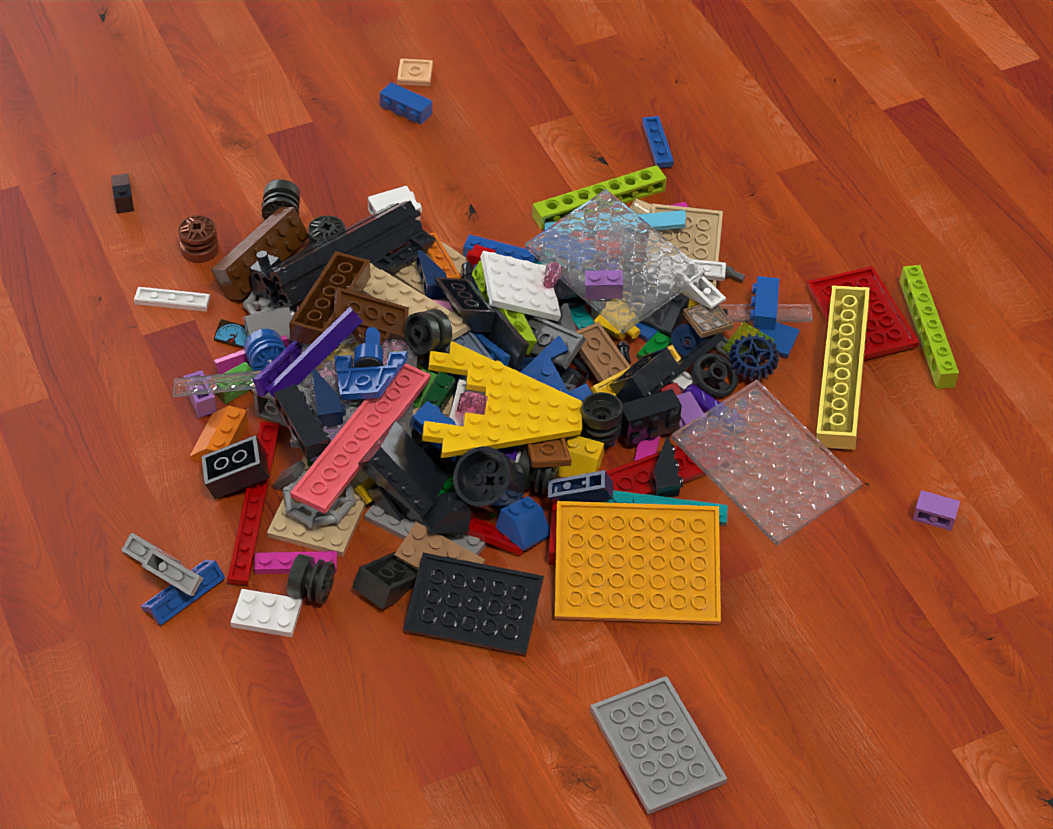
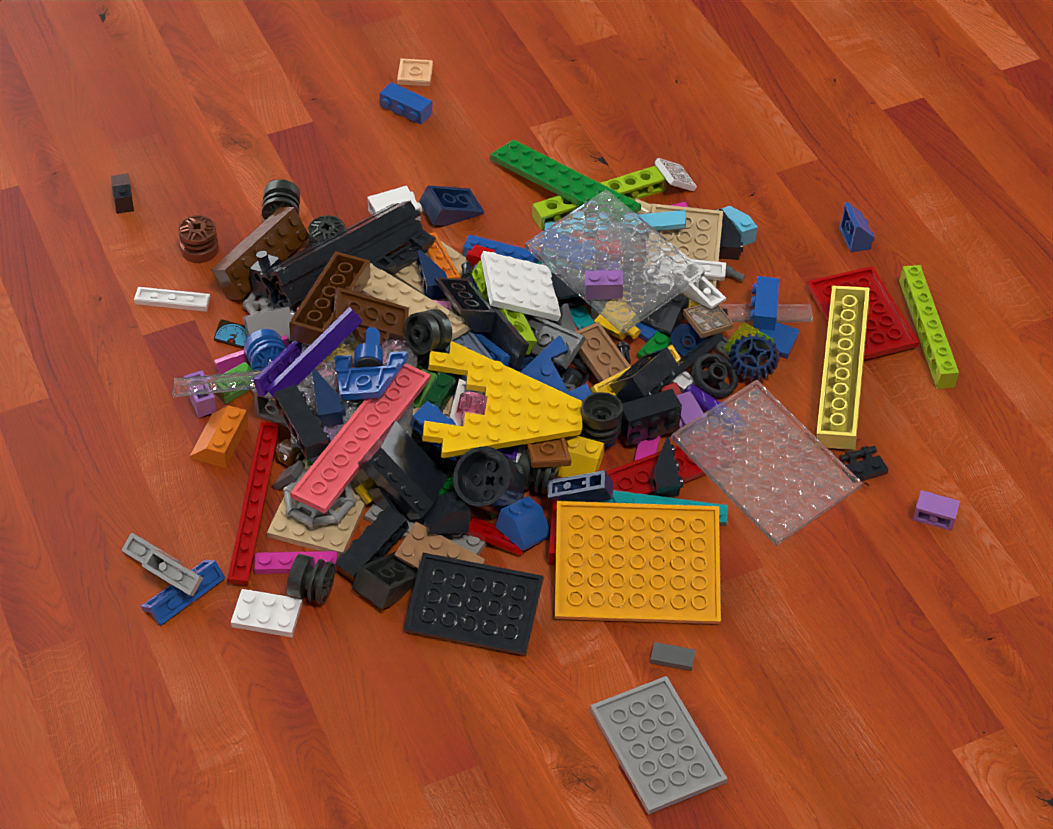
(235, 467): black brick -> none
(287, 454): none -> reddish brown head
(373, 543): none -> black brick
(449, 204): none -> dark blue slope
(553, 174): none -> green plate
(553, 272): clear pink cone -> none
(657, 141): blue plate -> none
(672, 656): none -> dark grey tile
(675, 174): none -> white tile
(730, 240): none -> black slope
(743, 224): none -> medium azure slope
(855, 229): none -> blue slope
(869, 467): none -> black plate

